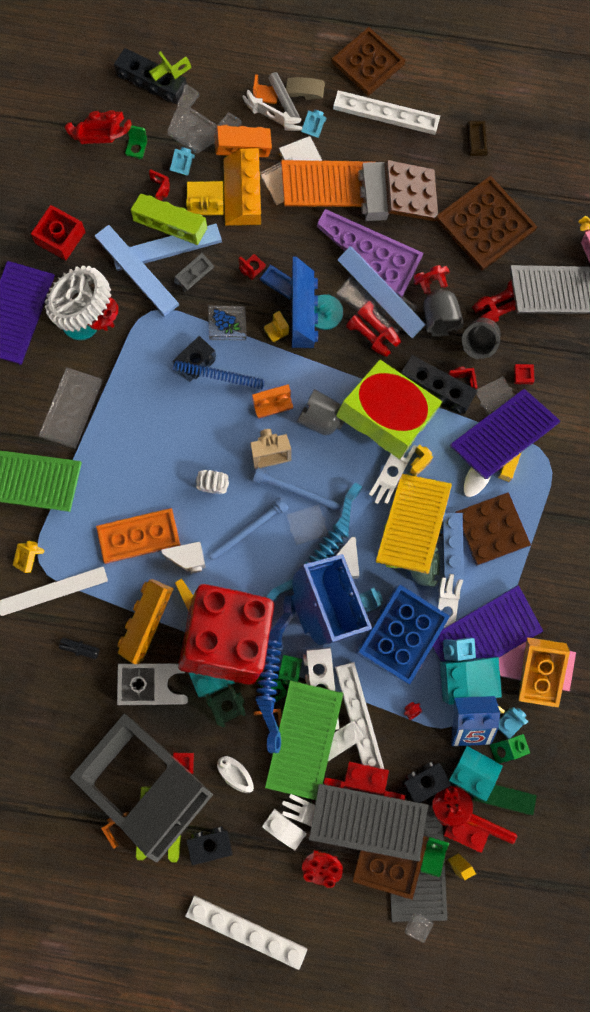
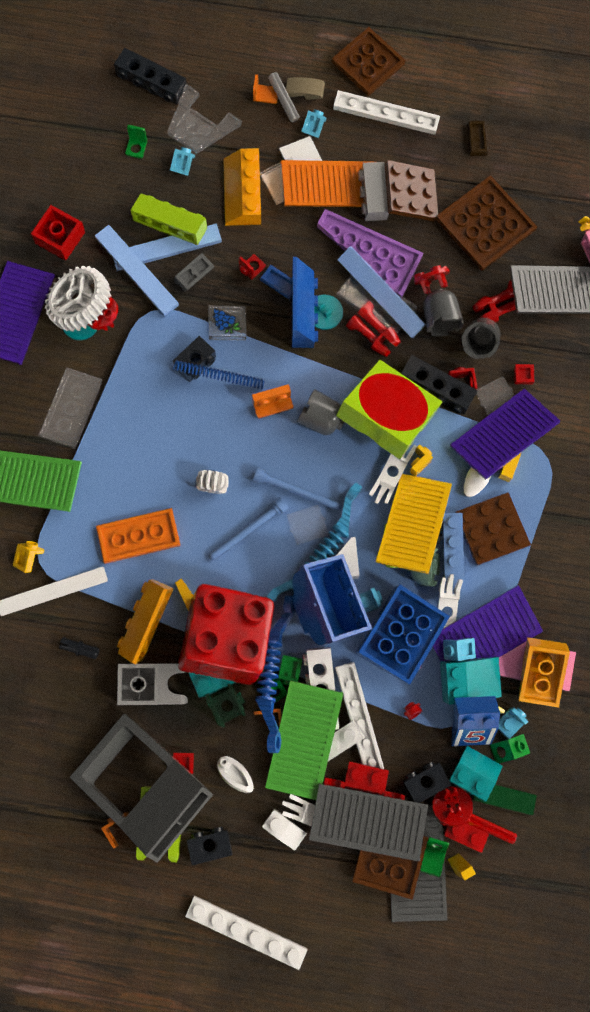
(99, 127): red plate -> none
(164, 182): red bracket -> none
(165, 67): lime bracket -> none
(186, 556): white slope -> none
(205, 197): yellow hinge -> none
(231, 139): orange brick -> none
(270, 449): tan brick -> none
(277, 328): yellow bracket -> none
(284, 119): white piece -> none
(322, 869): red plate -> none
(418, 927): clear tile -> none

